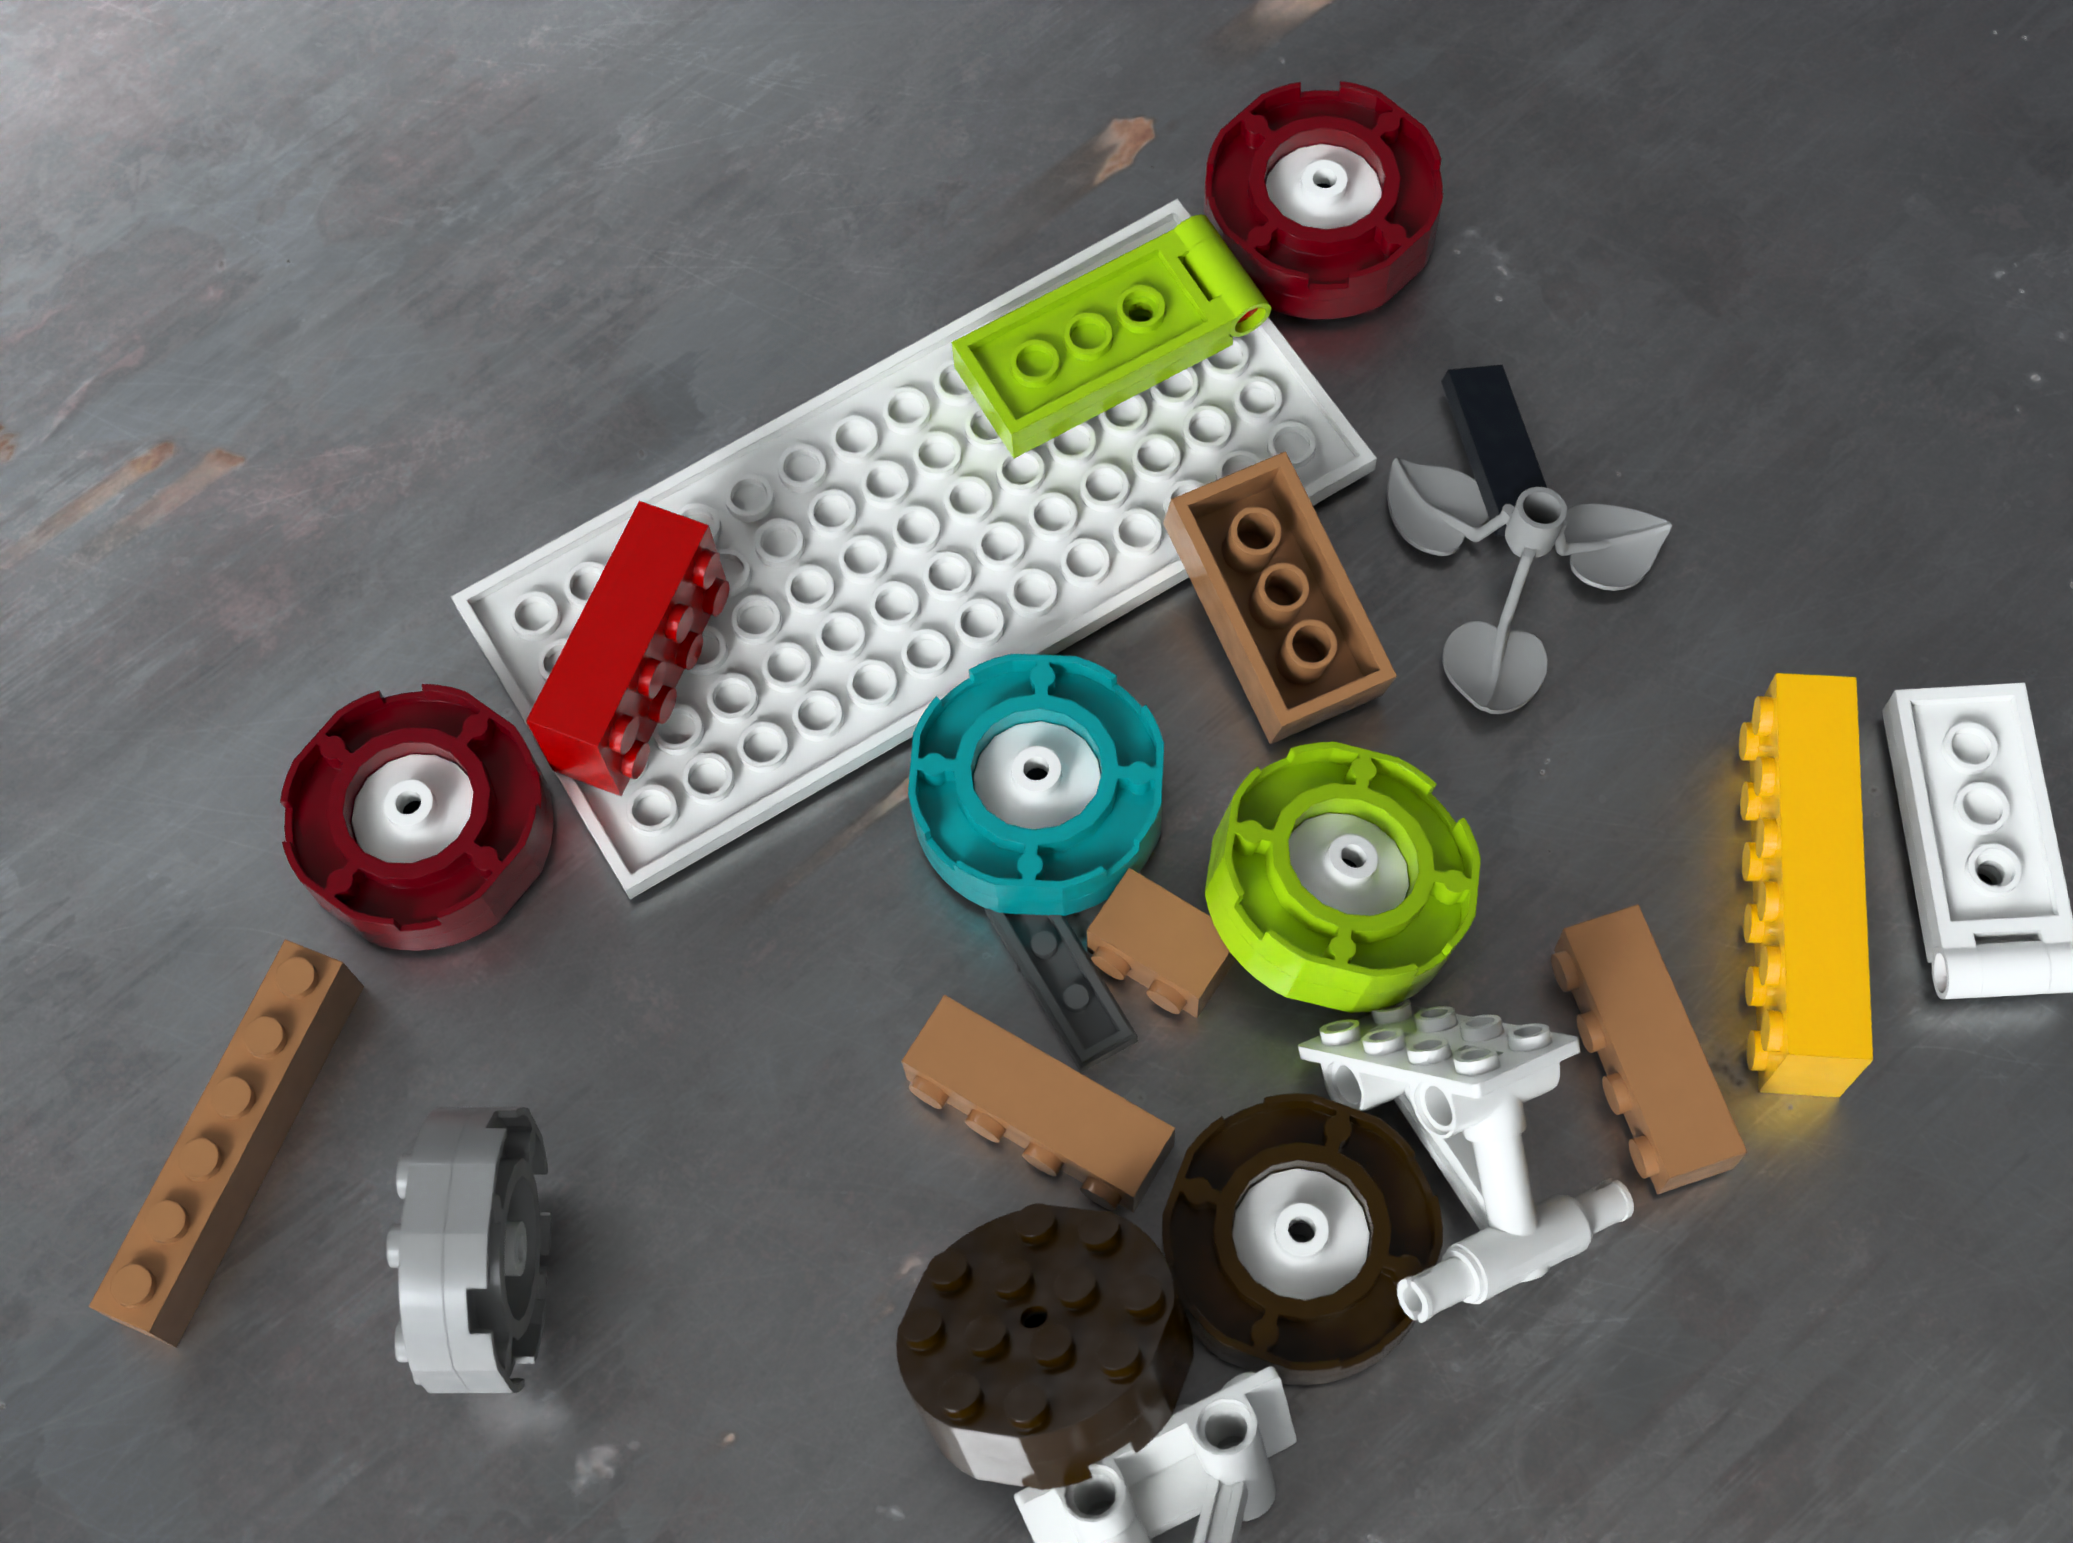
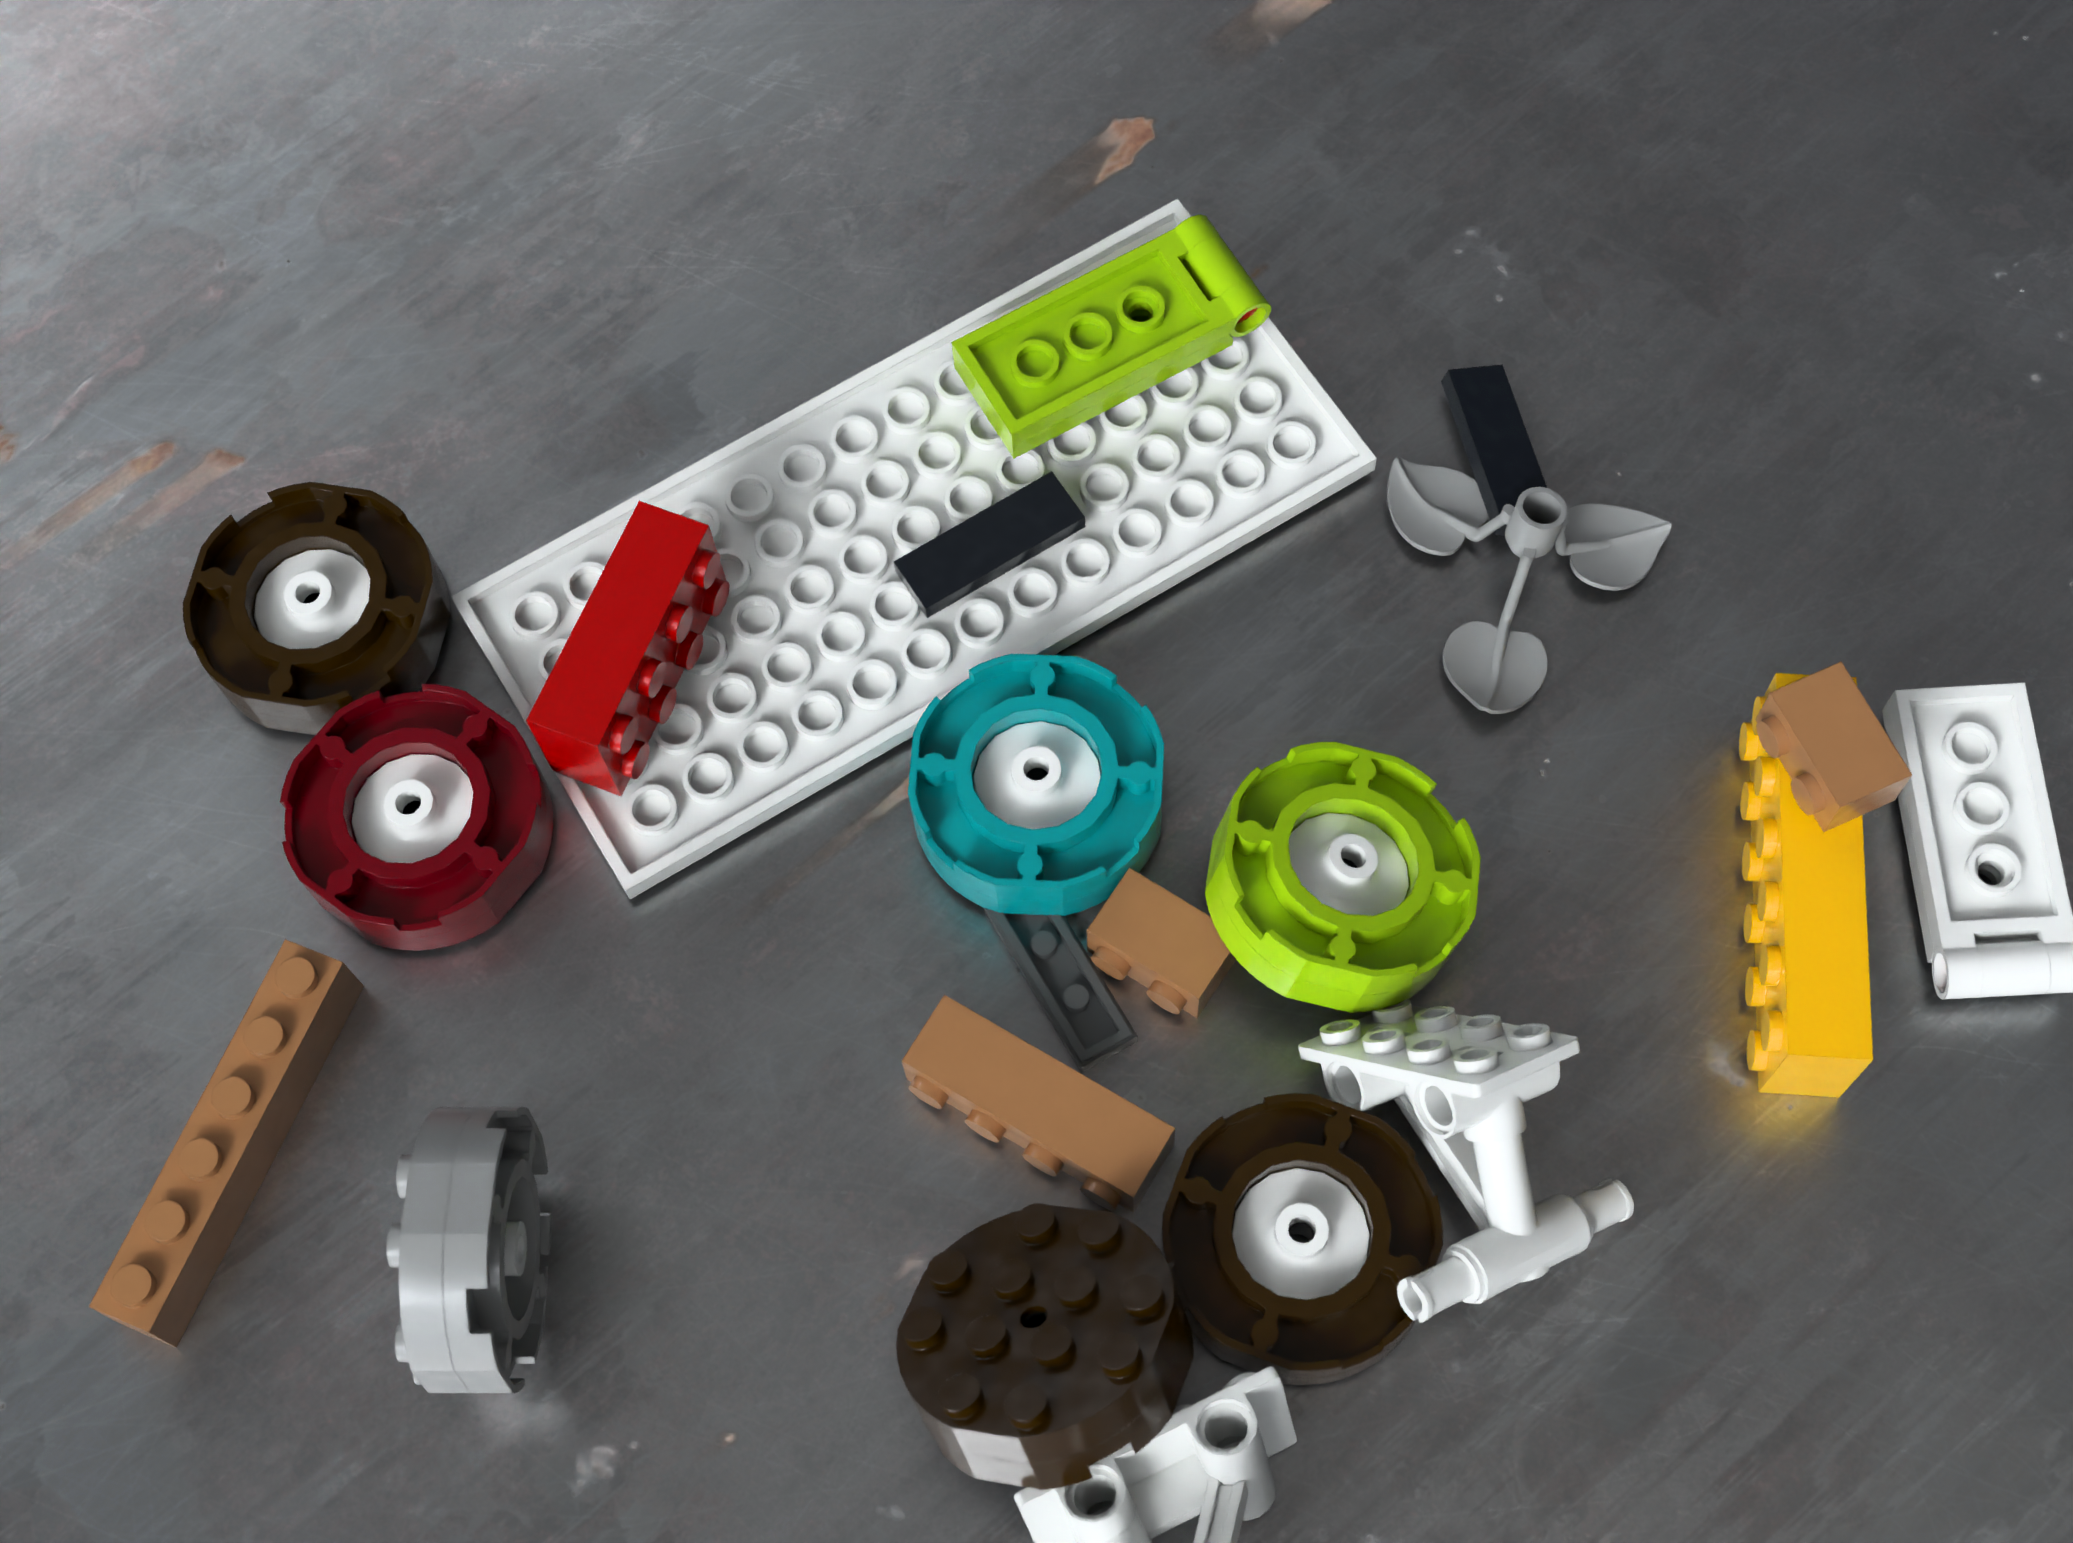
(315, 605): none -> dark brown piece
(989, 544): none -> black tile
(1278, 597): medium nougat brick -> none
(1325, 197): dark red piece -> none
(1647, 1050): medium nougat brick -> none
(1831, 747): none -> medium nougat brick

